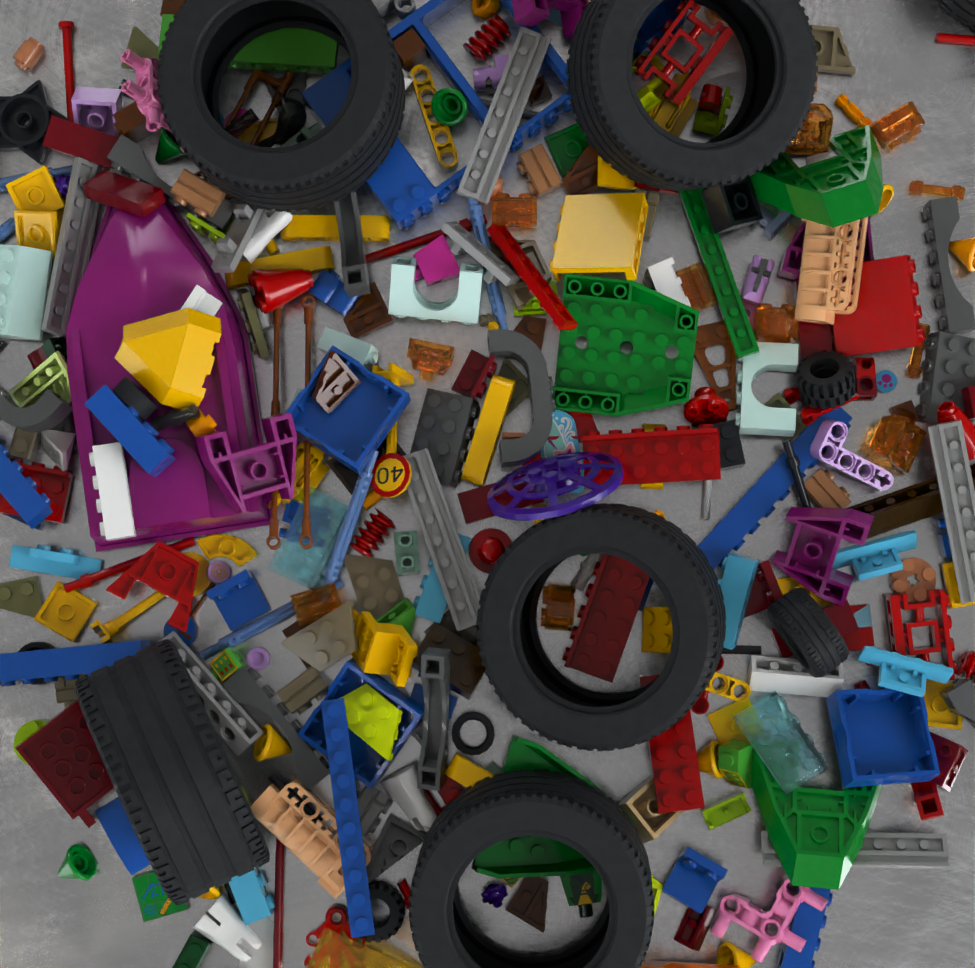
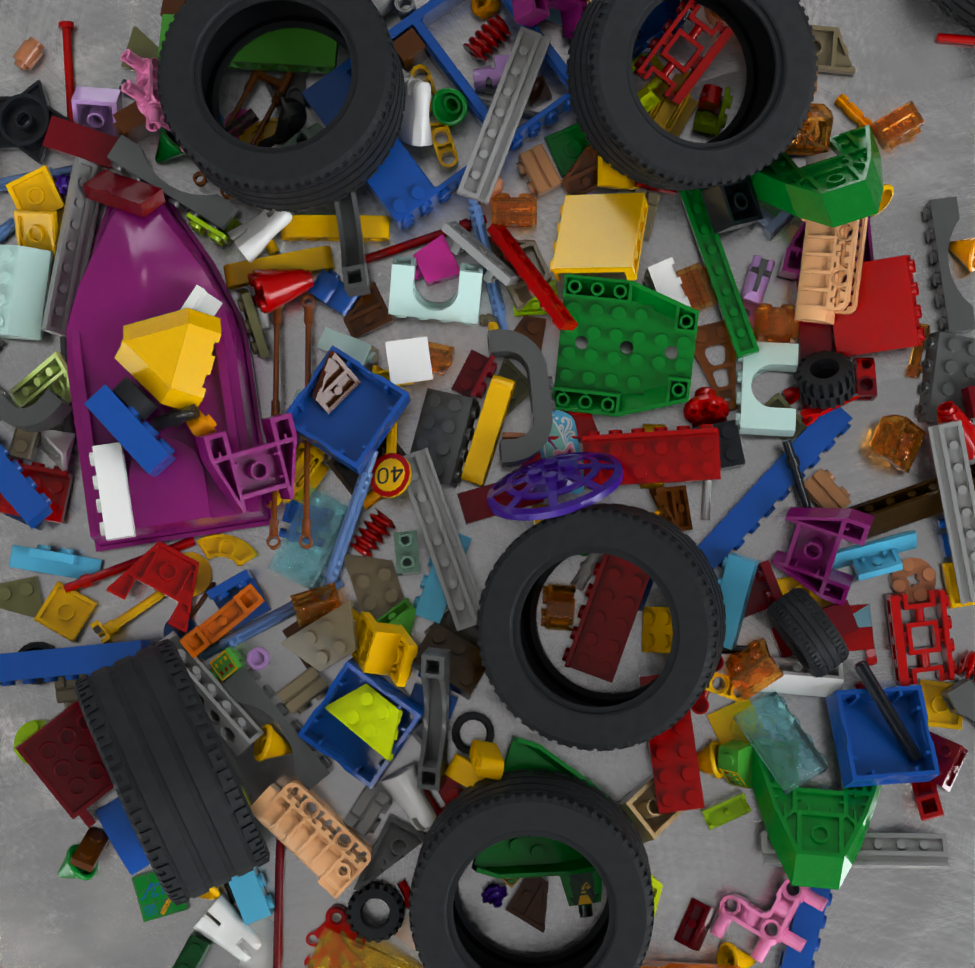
(45, 351): leg -> none
(90, 849): none -> reddish brown plate
(197, 193): medium nougat brick -> none
(218, 572): lavender tile -> none
(222, 621): none -> orange slope
(234, 244): light grey hinge -> none
(280, 784): black bar -> none
(347, 818): blue brick -> none
(409, 360): none -> white sticker
(416, 120): none -> white piece
(486, 759): none -> yellow beam
(487, 548): red plate -> none
(673, 505): none -> reddish brown wing
(693, 879): blue bracket -> none
(753, 669): none -> clear orange bracket
(852, 461): lavender beam -> none
(886, 381): dark azure tile -> none
(887, 711): none -> black axle
(904, 672): medium azure bracket -> none
(905, 409): reddish brown tile -> none
(917, 188): clear orange bar -> none

